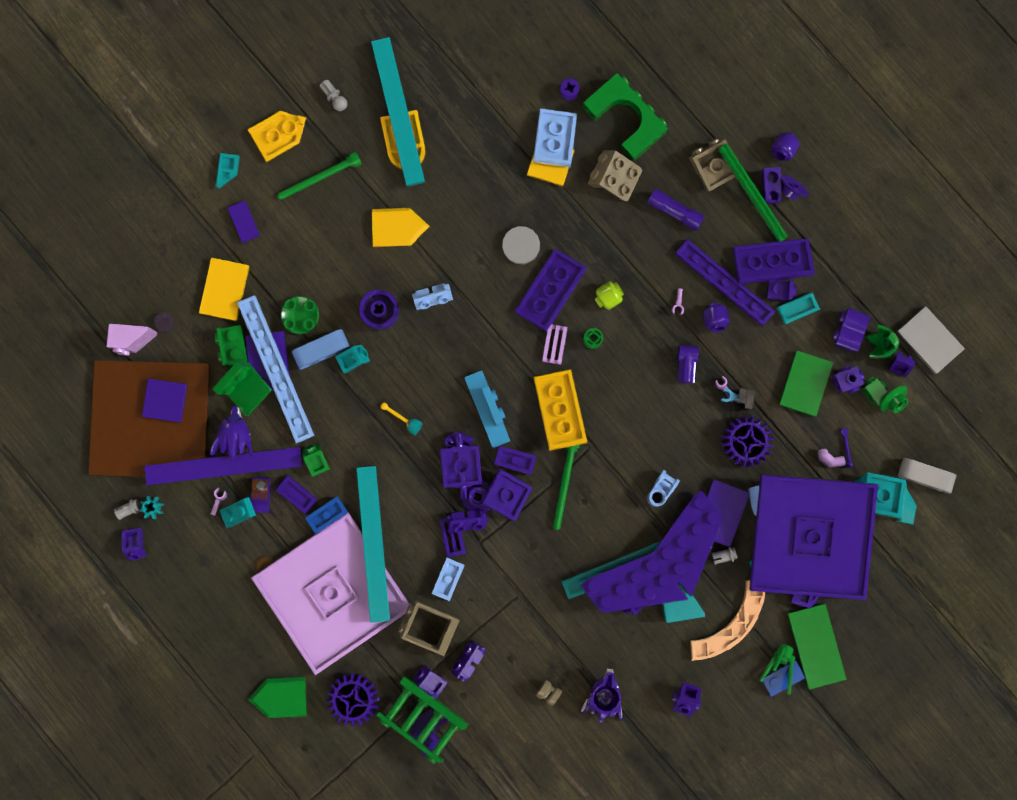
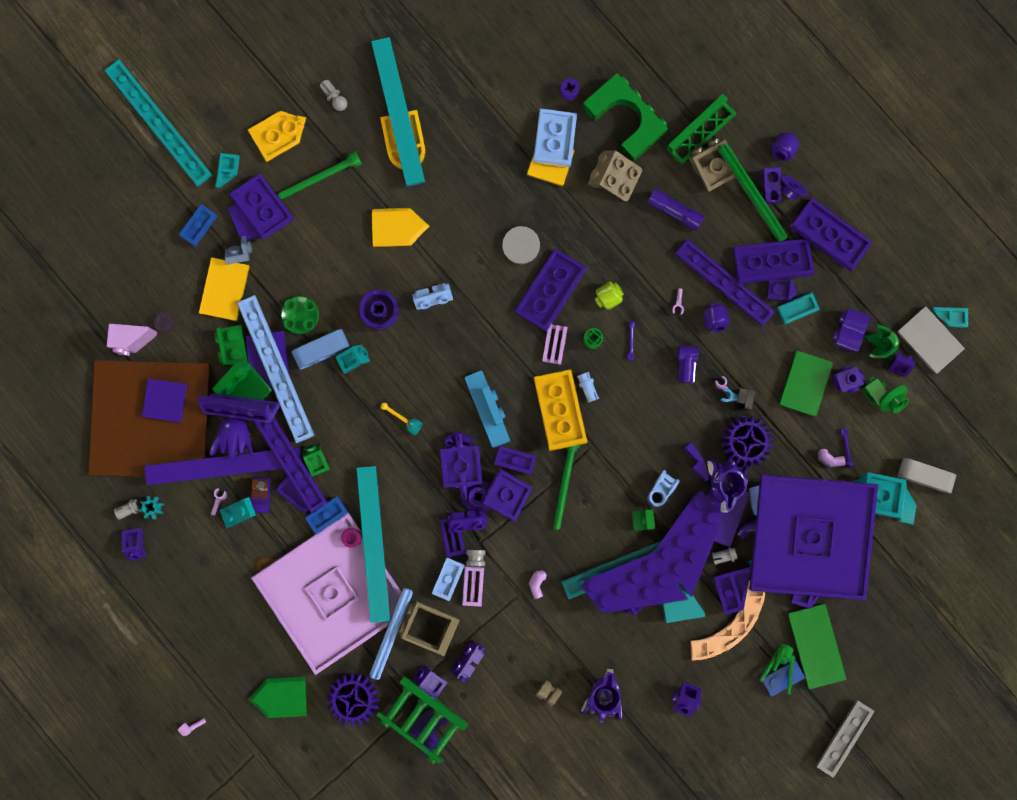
(158, 122): none -> teal tile
(185, 730): none -> lavender hand
(198, 225): none -> blue plate
(238, 253): none -> sand blue bracket
(238, 407): none -> dark purple fence
(261, 206): none -> dark purple tile
(292, 464): none -> dark purple tile
(351, 537): none -> magenta tile
(391, 633): none -> light blue axle
(473, 569): none -> lavender tile
(475, 558): none -> light grey wheel
(535, 583): none -> lavender arm
(588, 387): none -> light blue pin
(630, 356): none -> dark purple hinge
(643, 520): none -> green bracket
(699, 123): none -> green fence
(699, 467): none -> dark purple slope
(727, 482): none -> dark purple piece
(733, 589): none -> dark purple wing
(749, 526): none -> dark purple arm
(831, 234): none -> dark purple tile
(844, 738): none -> light grey plate
(952, 316): none -> teal tile

